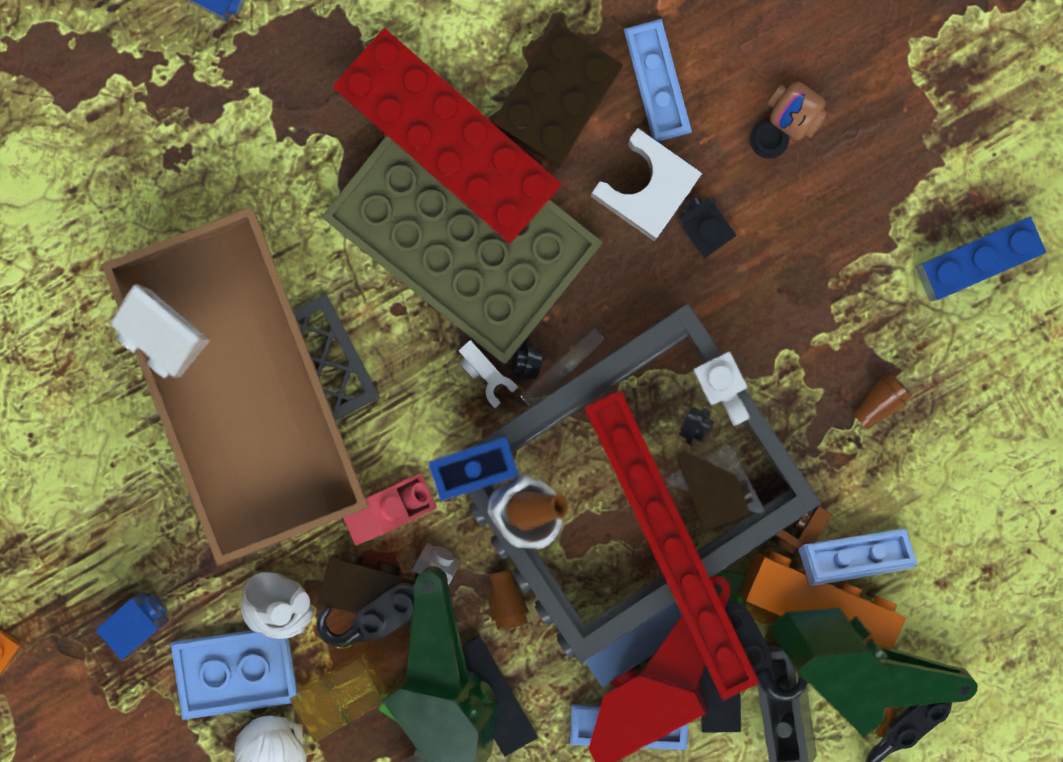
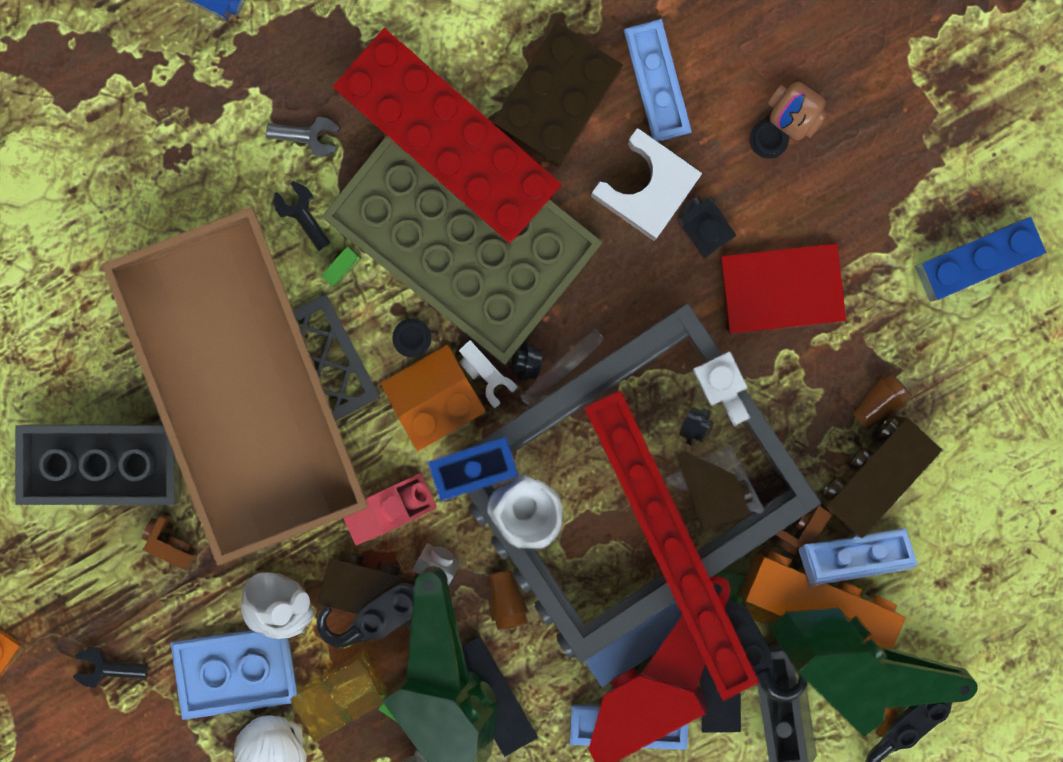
(95, 465): none -> dark grey brick
(107, 668): none -> black bar
(133, 624): blue brick -> none
(158, 331): white slope -> none
(172, 549): none -> dark orange bracket
(302, 214): none -> black bar
(305, 135): none -> flat silver bar
(341, 267): none -> bright green tile
(411, 338): none -> black plate
(433, 397): none -> orange slope
(532, 509): dark orange cone -> none
(783, 288): none -> red tile
(878, 474): none -> dark brown brick

